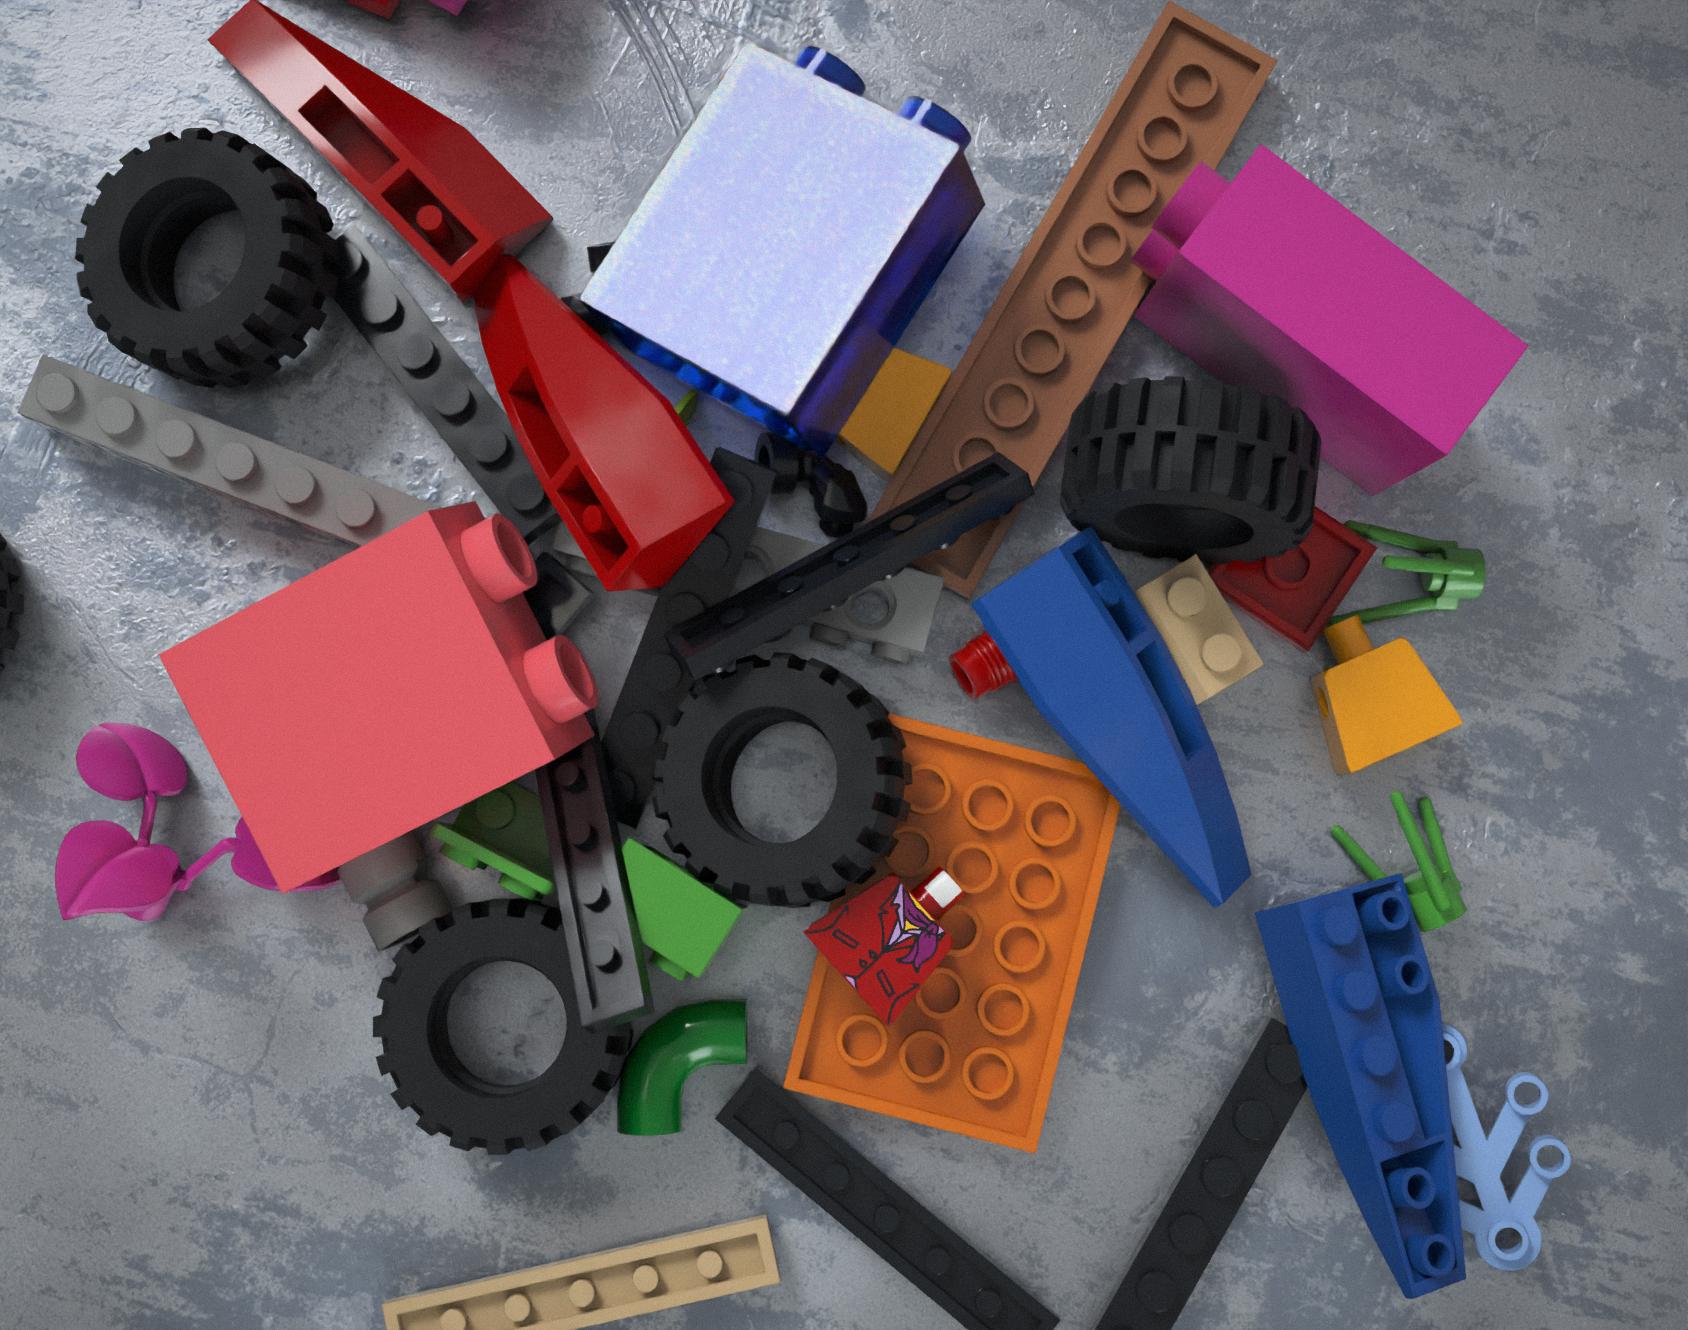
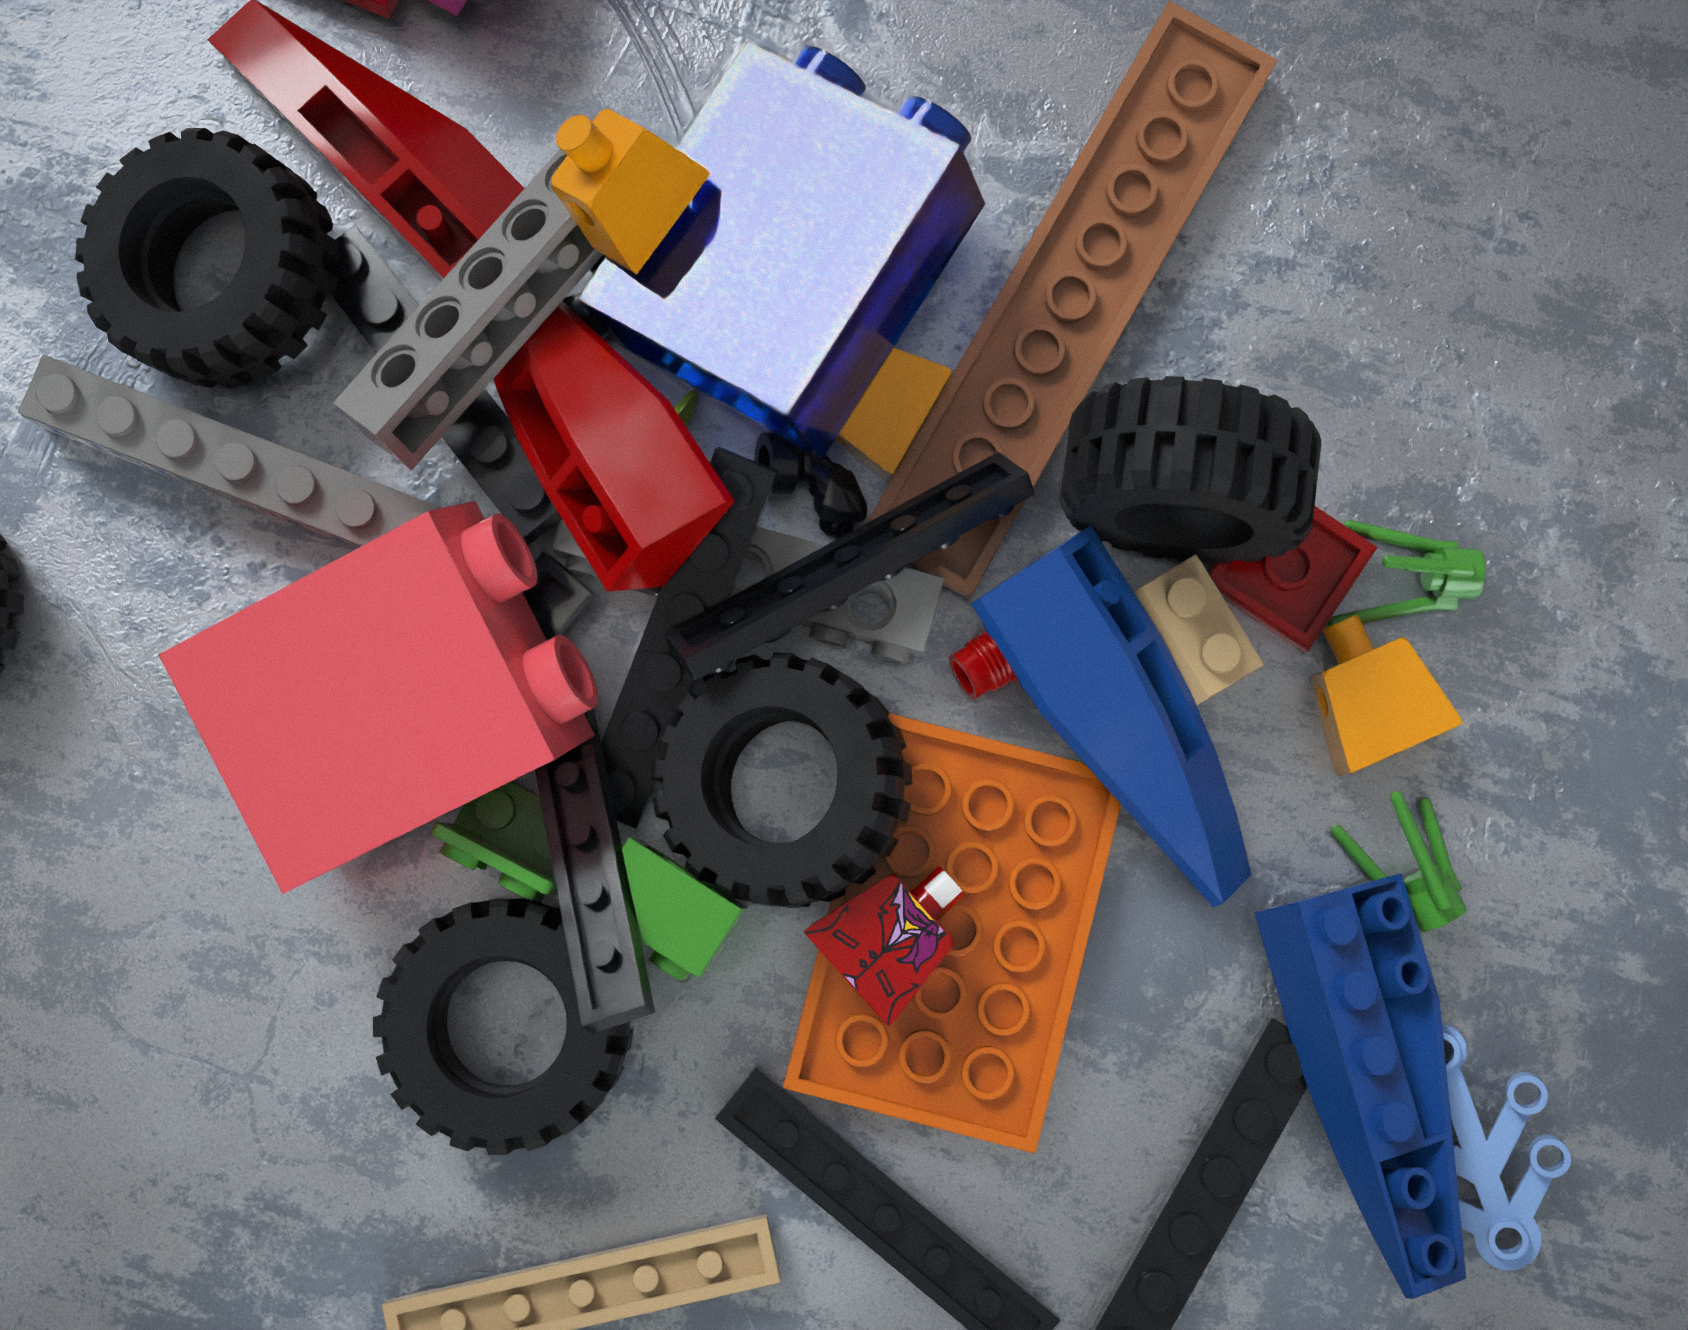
(101, 862): dark pink plant -> none
(394, 890): light grey wheel -> none
(470, 323): none -> light grey brick
(623, 185): none -> light orange torso
(668, 1055): green cylinder -> none
(1316, 306): dark pink brick -> none

